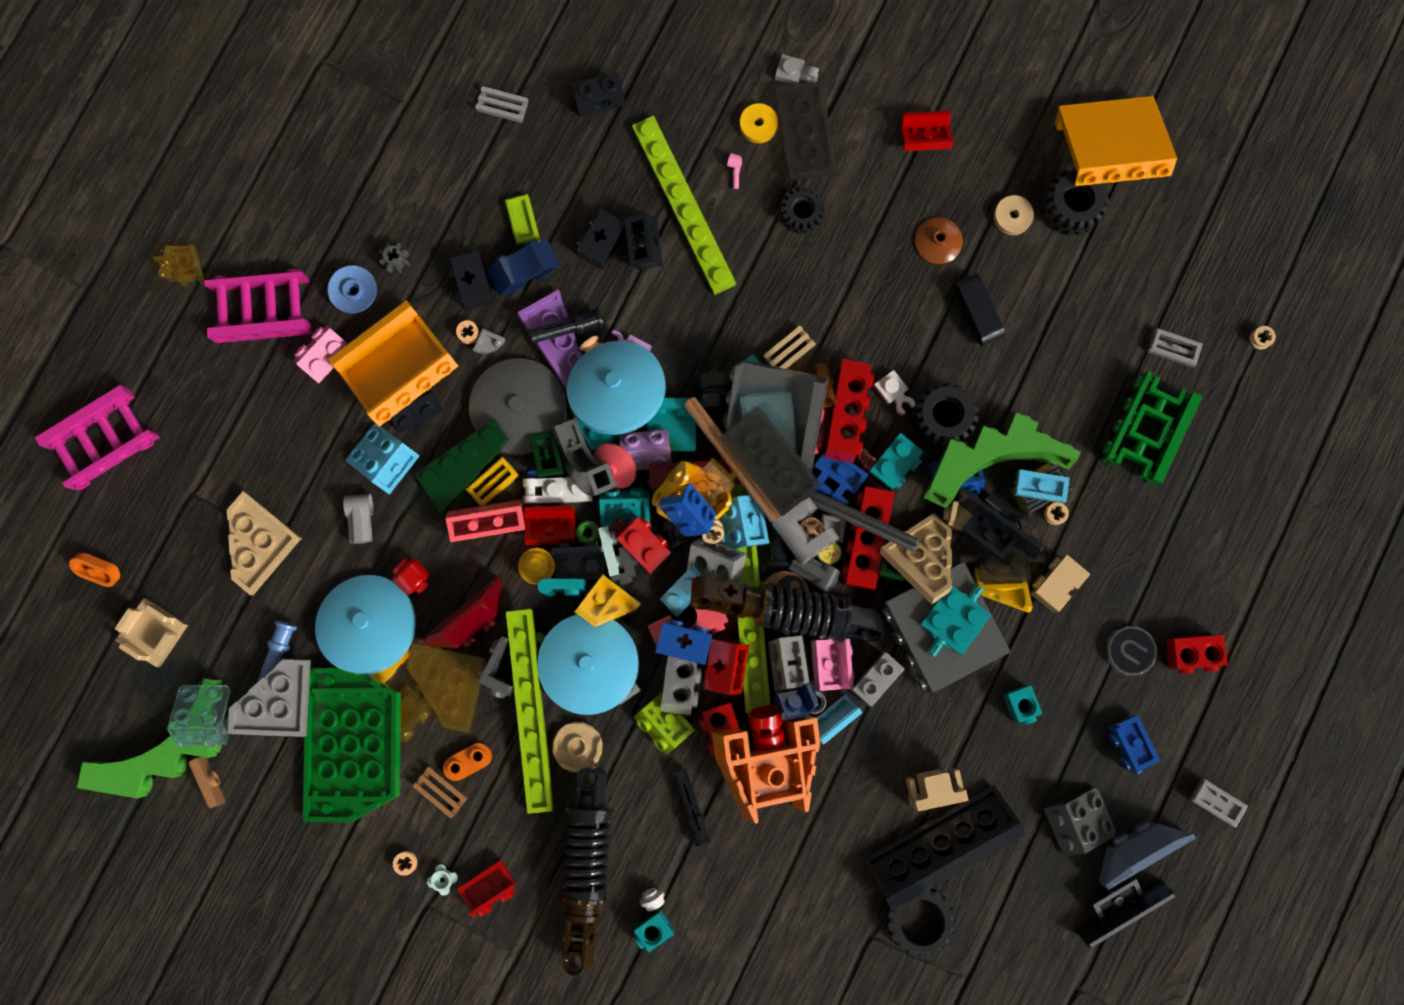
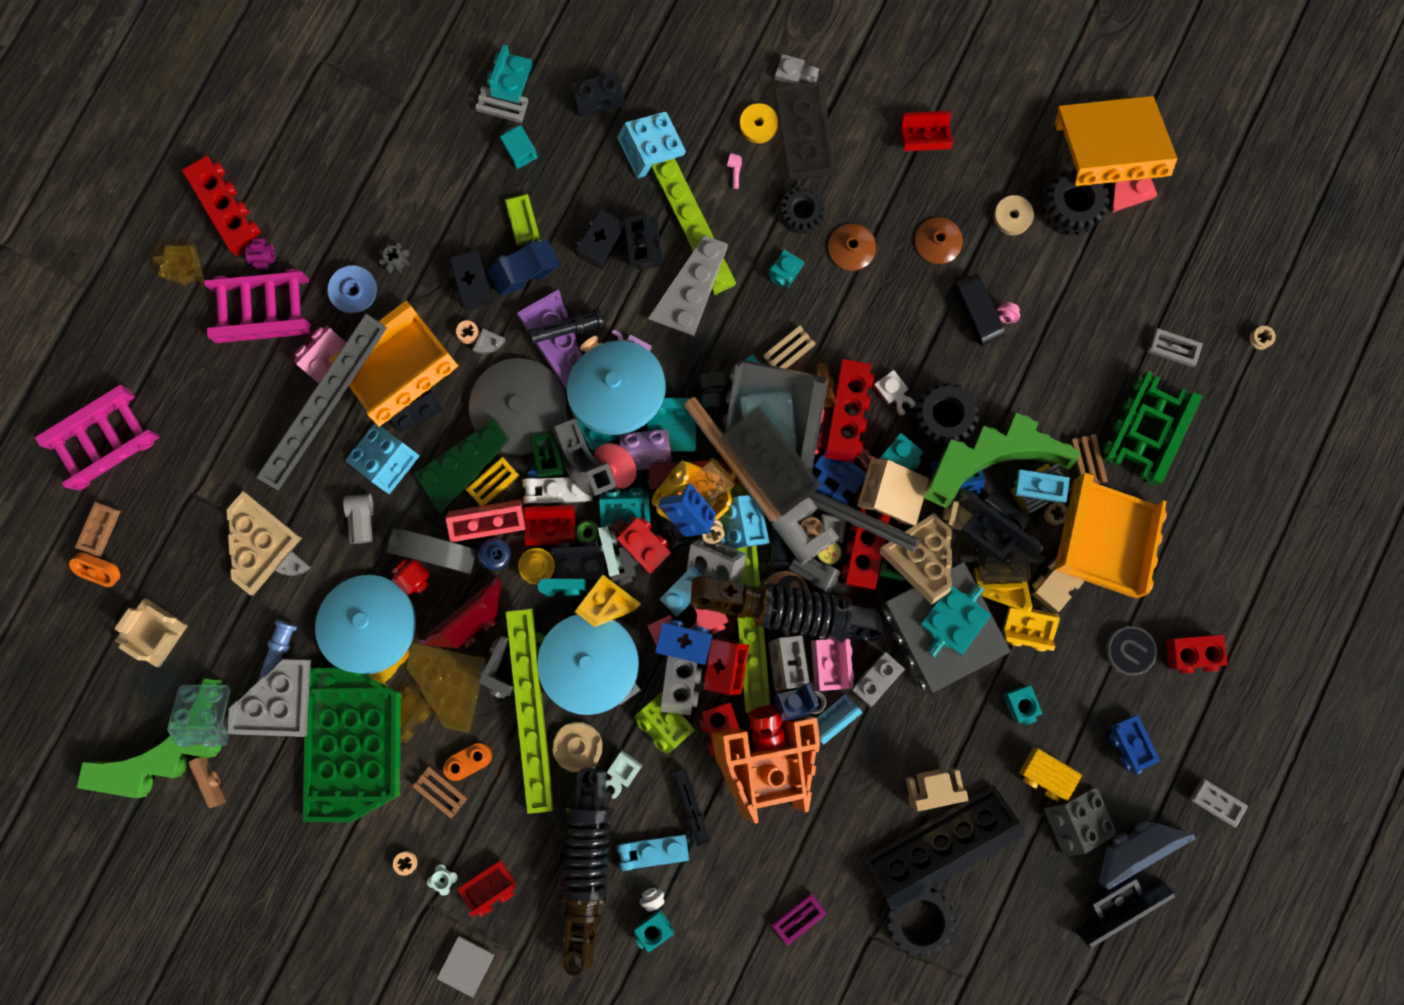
(97, 529): none -> medium nougat plate
(201, 176): none -> red brick
(260, 253): none -> magenta gear
(292, 565): none -> light grey tile
(322, 402): none -> dark grey plate
(431, 550): none -> dark grey arch
(466, 966): none -> light grey piece
(501, 550): none -> dark blue head
(509, 75): none -> teal bracket
(518, 146): none -> teal brick
(622, 772): none -> light aqua plate
(650, 142): none -> medium azure bracket
(653, 852): none -> medium azure plate
(690, 290): none -> light grey wing
(781, 931): none -> magenta tile
(785, 269): none -> teal bracket
(847, 257): none -> dark orange dish
(893, 491): none -> tan panel
(1008, 312): none -> bright pink plate
(1030, 628): none -> yellow bracket
(1049, 774): none -> yellow brick
(1097, 458): none -> medium nougat tile
(1110, 538): none -> light orange panel
(1132, 193): none -> coral wing

